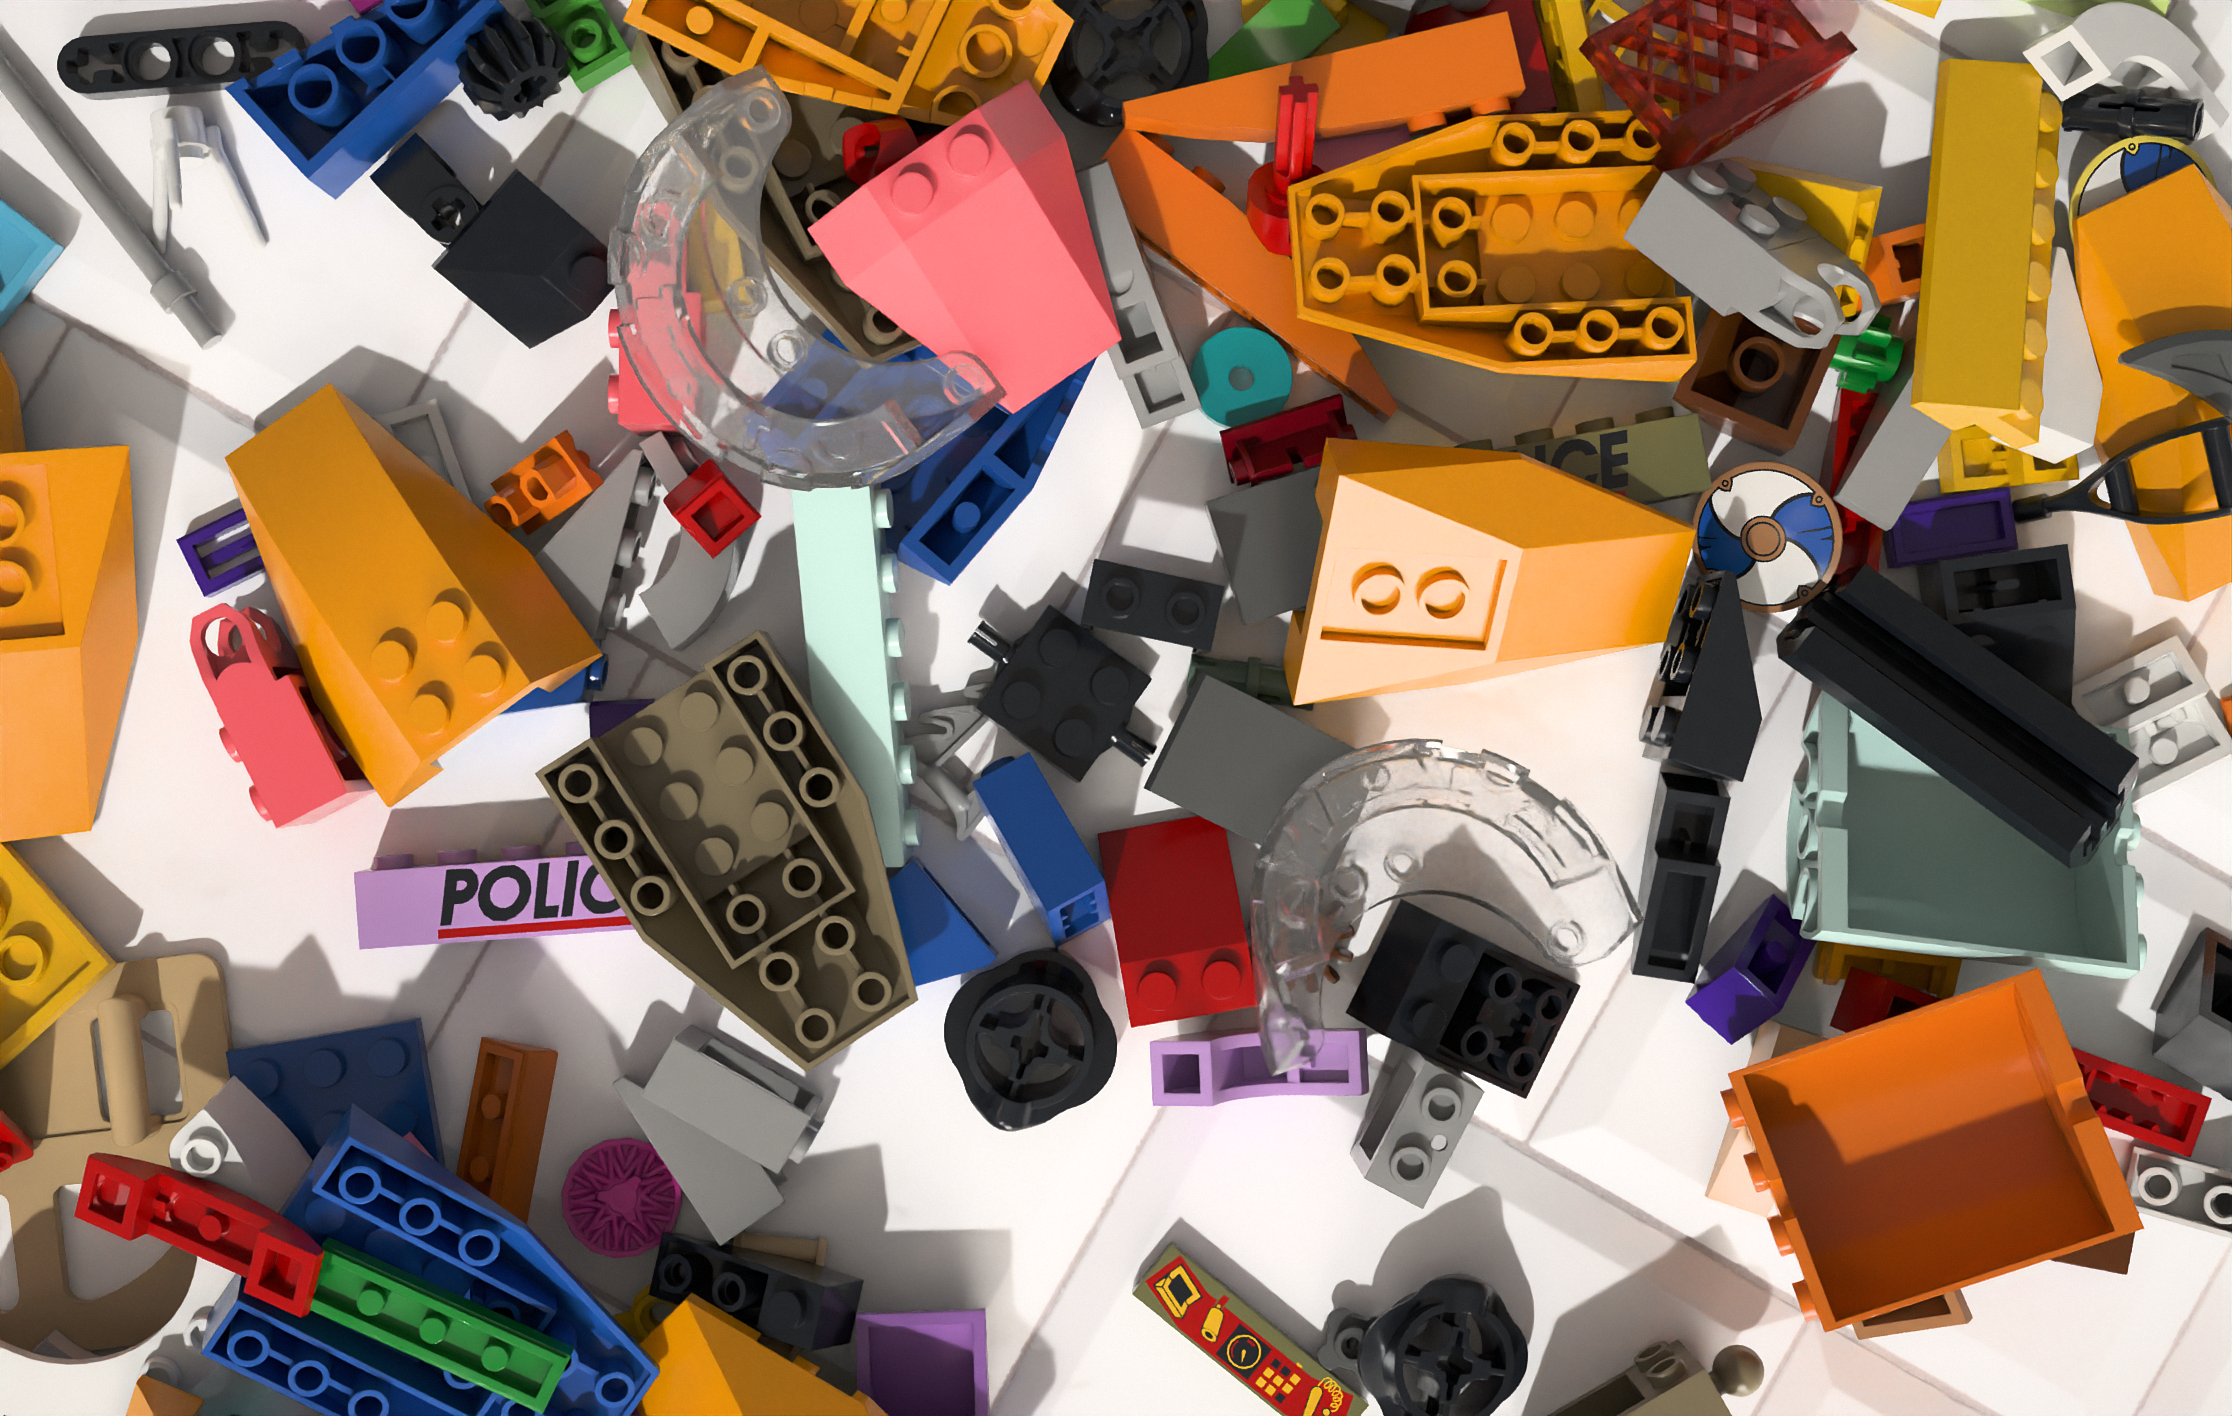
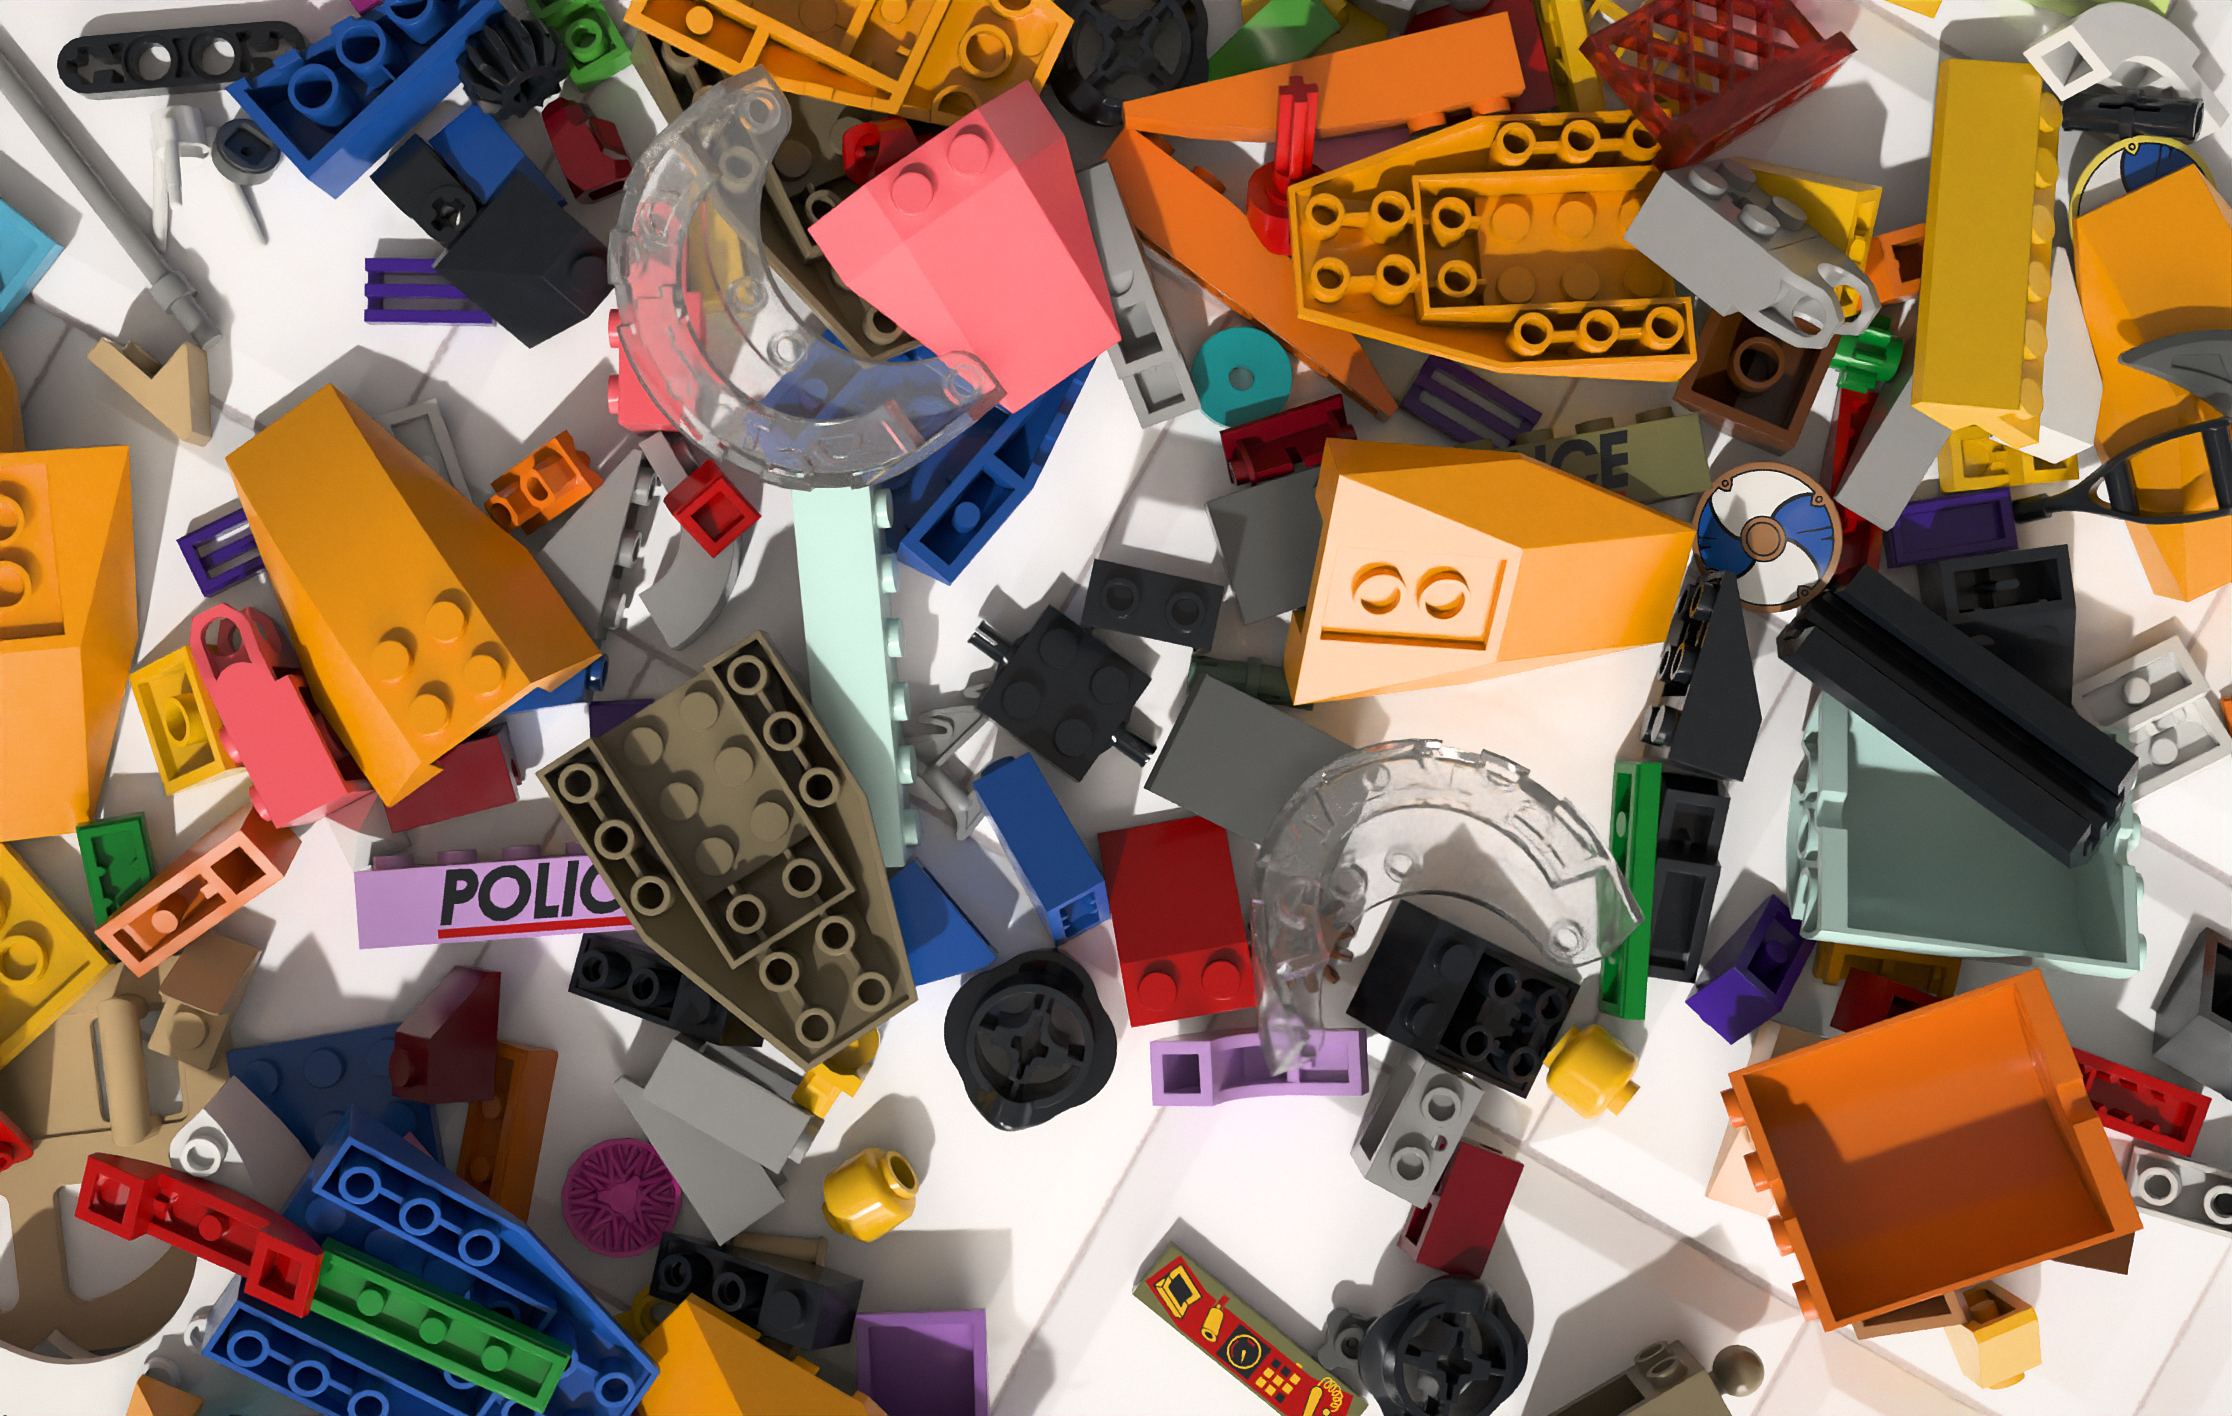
(115, 861): none -> green plate
(173, 395): none -> tan slope
(182, 722): none -> yellow slope
(199, 889): none -> orange slope
(203, 998): none -> tan slope
(244, 153): none -> dark grey tile
(365, 832): none -> slope
(376, 291): none -> dark purple tile
(450, 1041): none -> dark red slope
(475, 778): none -> dark red hinge
(486, 155): none -> blue slope
(587, 150): none -> dark red rock
(651, 988): none -> black slope
(839, 1073): none -> yellow hips
(869, 1194): none -> yellow head
(1423, 381): none -> dark purple tile
(1463, 1211): none -> dark red hinge
(1592, 1071): none -> yellow head
(1634, 849): none -> green tile
(1999, 1339): none -> yellow slope

